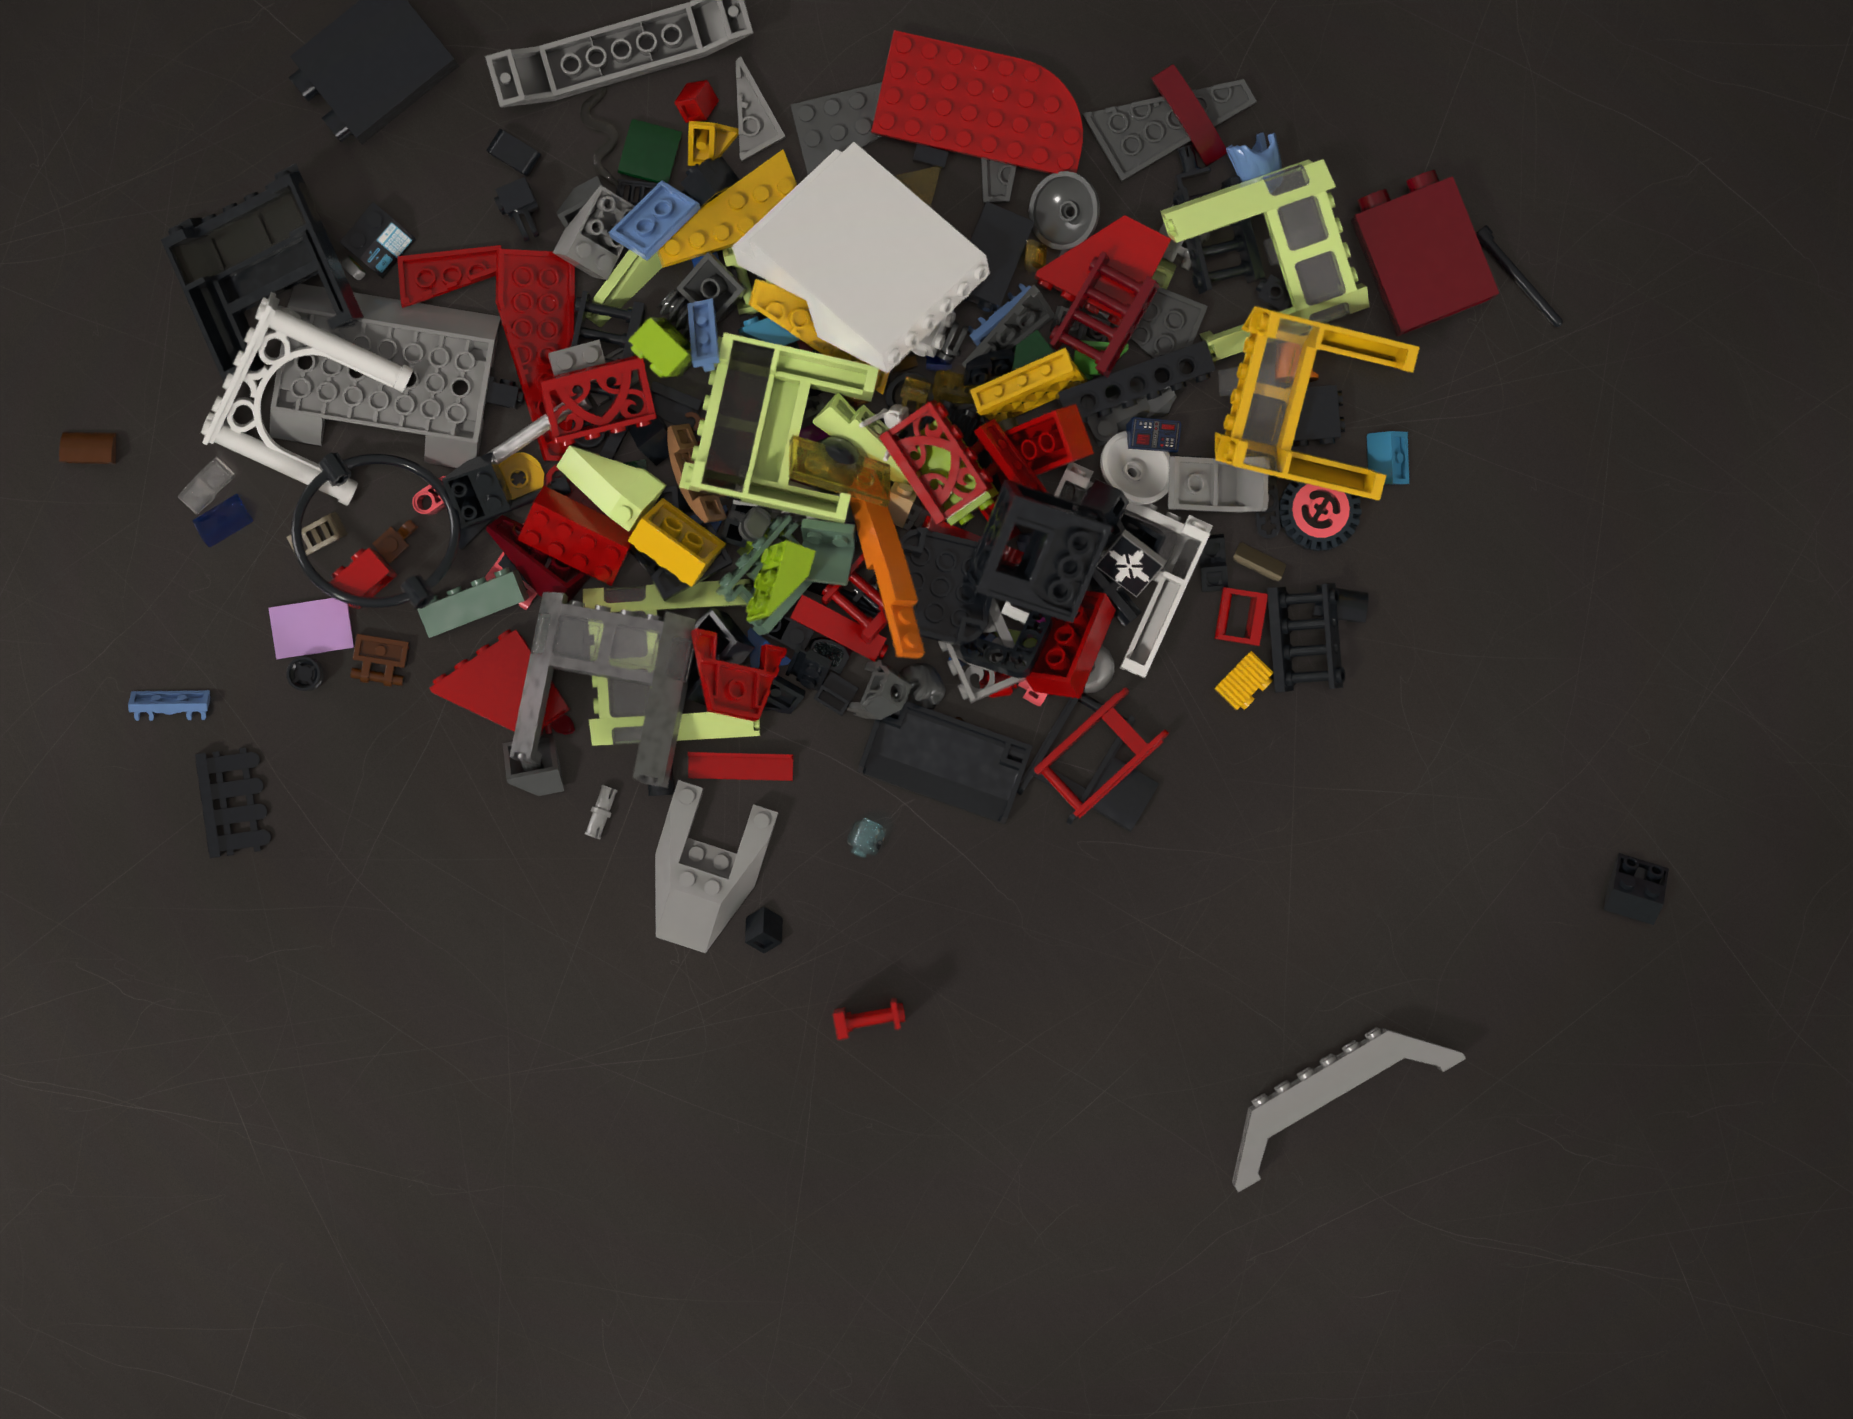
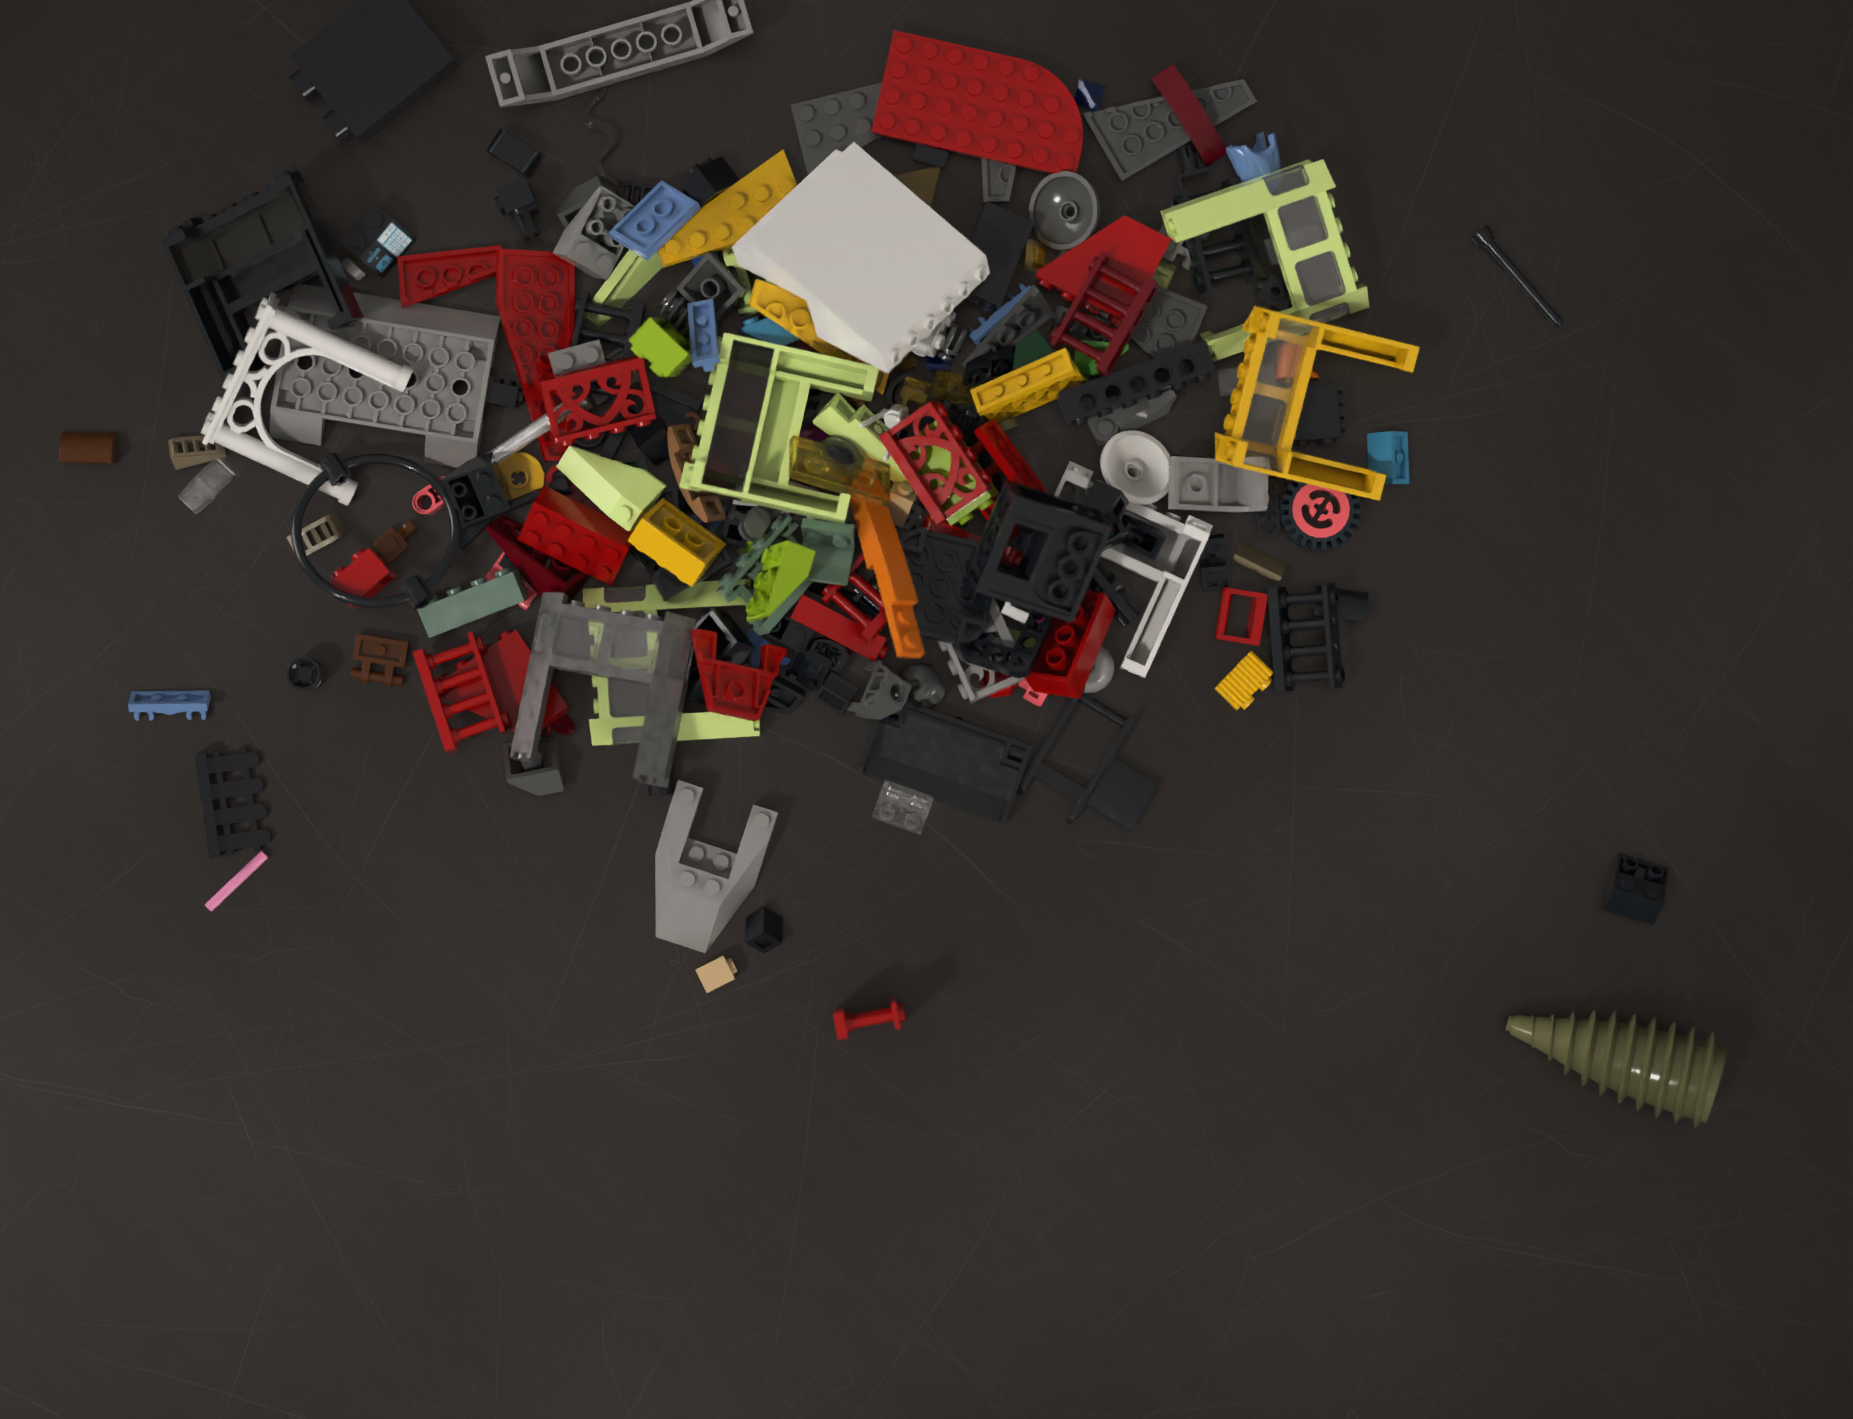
(182, 457): none -> dark tan slope
(222, 520): clear blue slope -> none
(236, 881): none -> bright pink bar
(311, 628): lavender tile -> none
(435, 687): none -> red fence
(601, 812): light grey pin -> none
(649, 151): dark green slope -> none
(696, 101): red panel -> none
(708, 141): yellow slope -> none
(716, 973): none -> tan brick
(740, 766): red panel -> none
(756, 121): light grey wing -> none
(865, 838): clear light blue head -> none
(902, 807): none -> clear bracket
(1050, 440): red brick -> none
(1089, 95): none -> clear blue slope
(1123, 731): red piece -> none
(1131, 563): tile -> none
(1153, 434): slope -> none
(1325, 1083): light grey slope -> none
(1423, 252): dark red brick -> none
(1633, 1060): none -> olive cone

